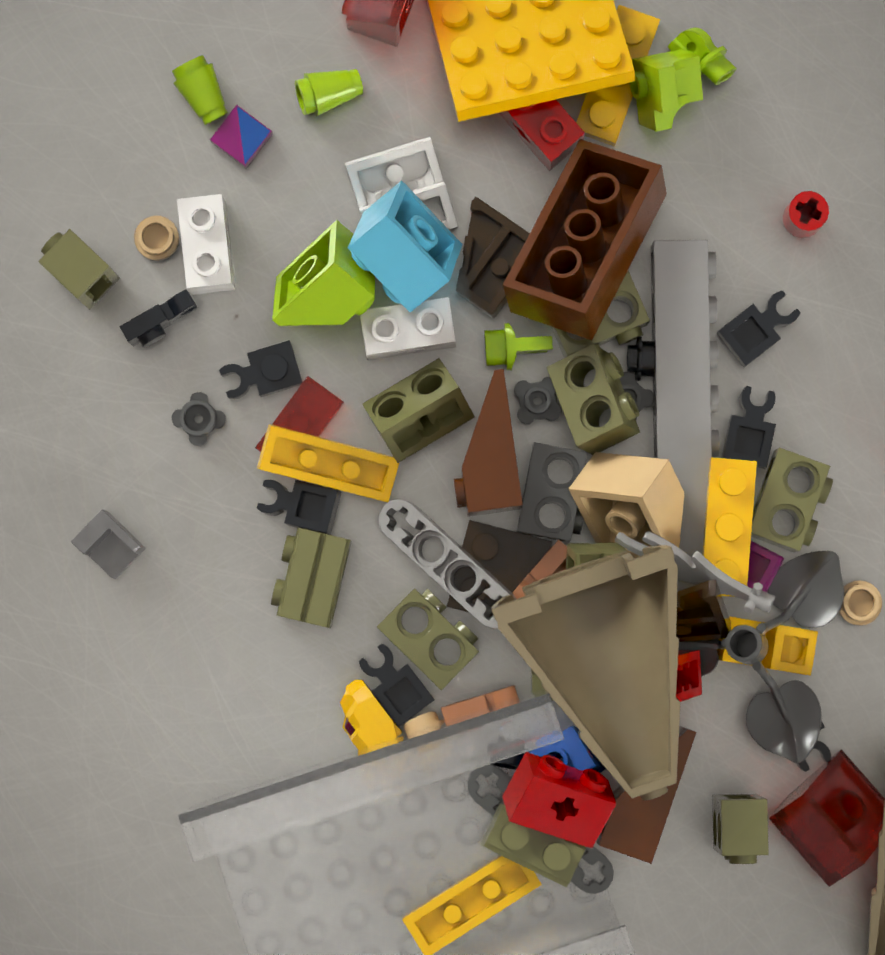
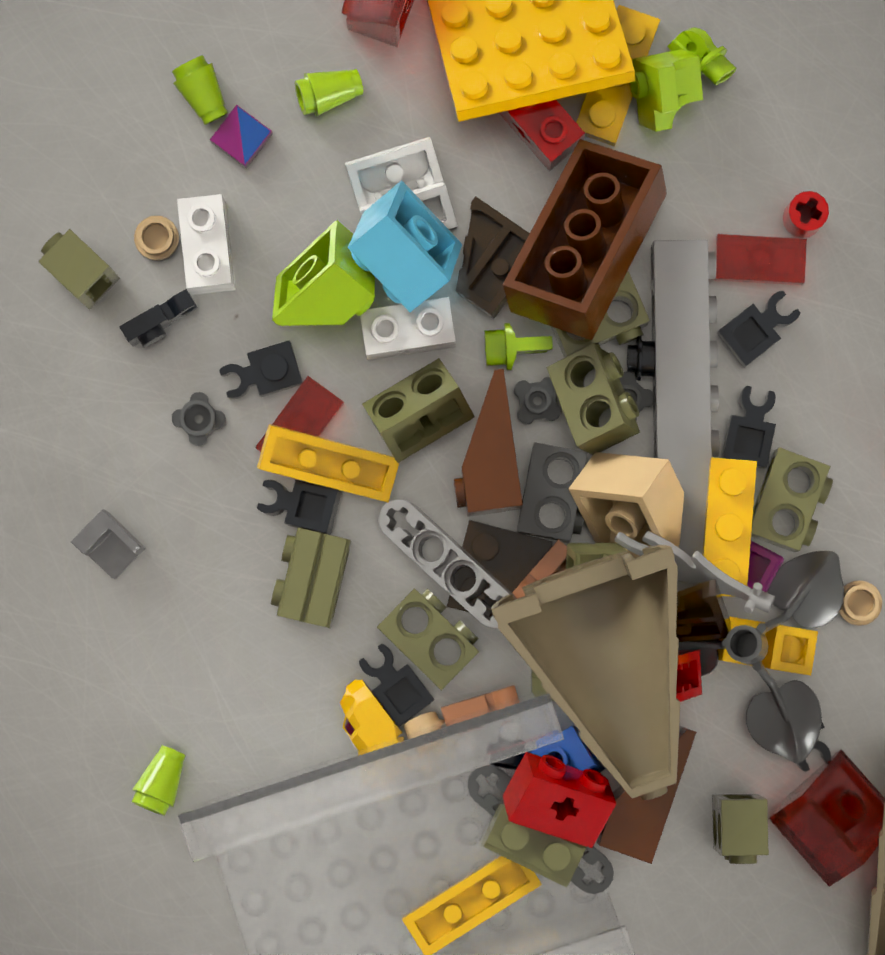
(160, 781): none -> lime cone
(760, 259): none -> clear red plate

